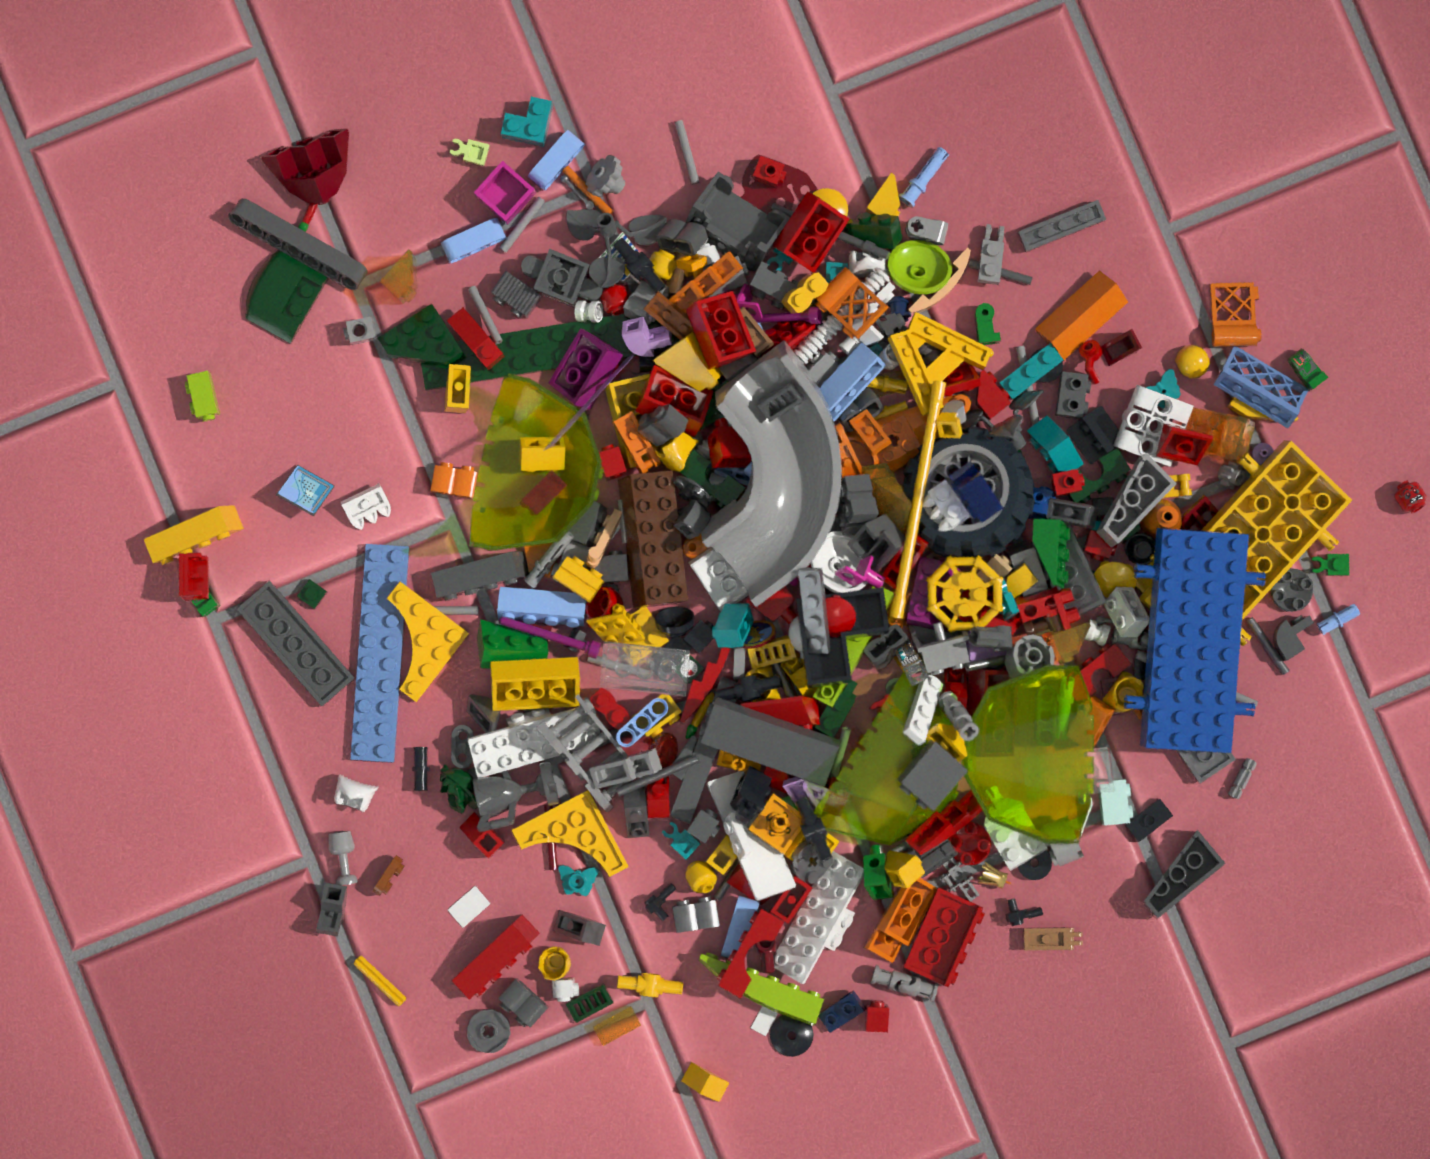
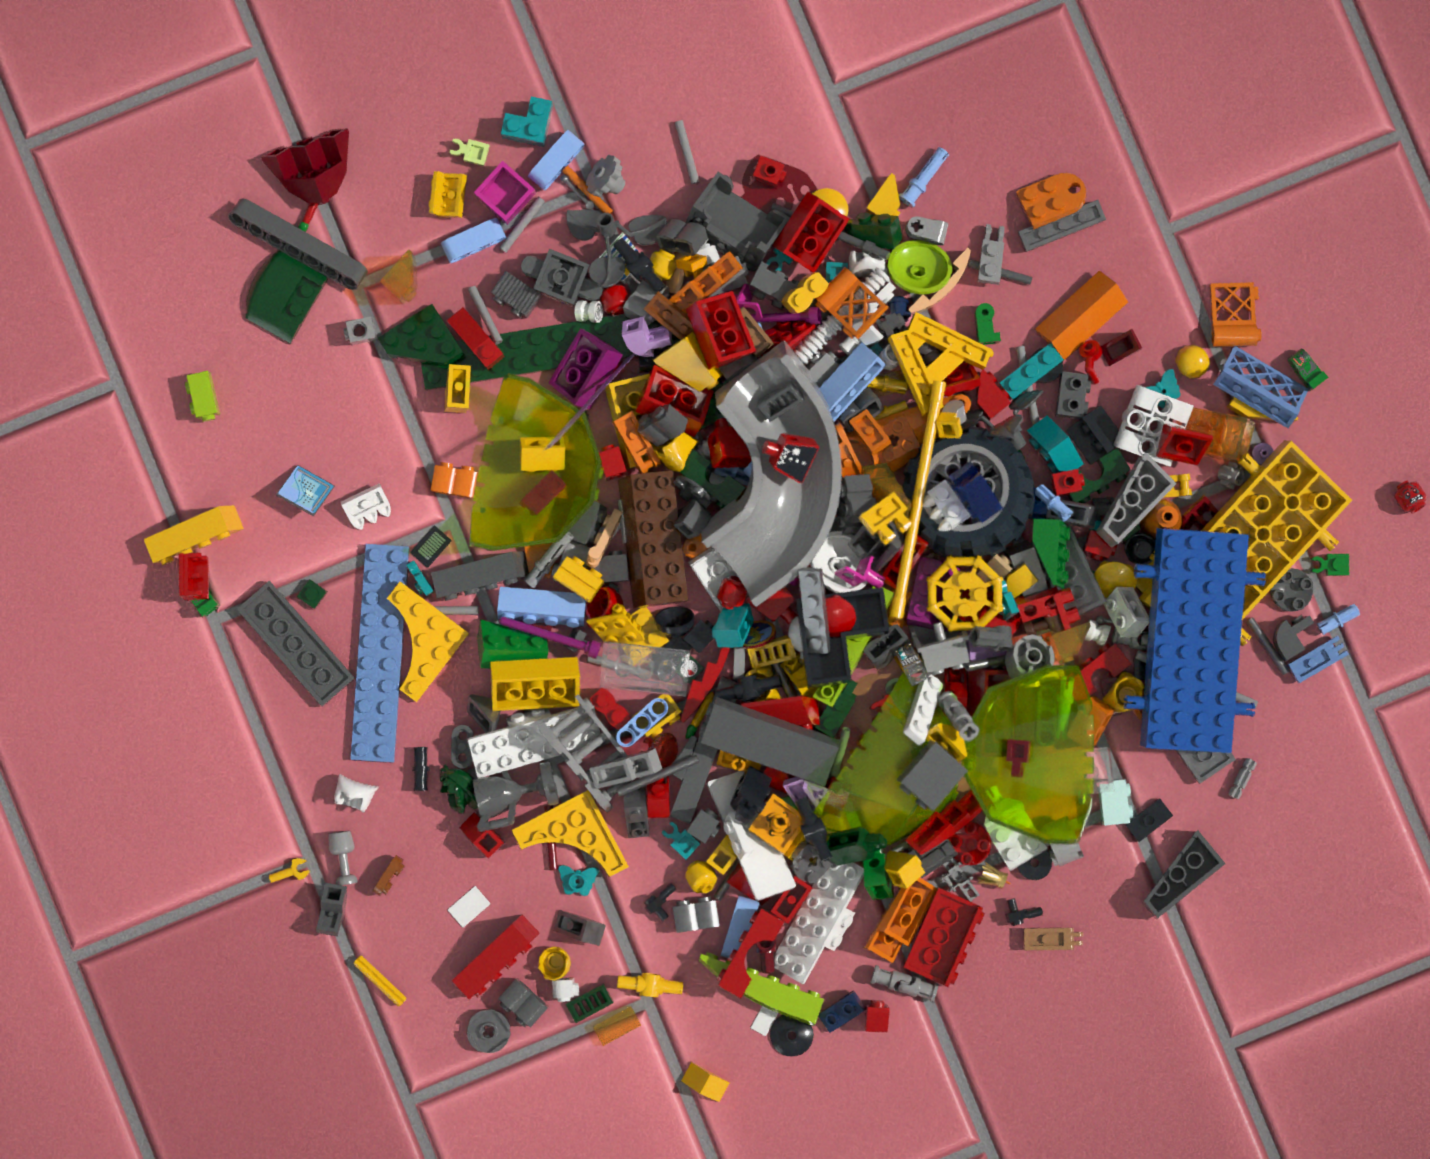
(292, 871): none -> yellow bar
(422, 583): none -> teal plate
(431, 546): none -> black sticker
(447, 194): none -> yellow bracket
(732, 592): none -> red head
(791, 455): none -> torso
(854, 845): none -> dark green hinge
(883, 513): none -> yellow plate
(1018, 752): none -> dark red plate
(1051, 200): none -> orange plate
(1053, 502): none -> light blue axle
(1317, 660): none -> medium blue hinge

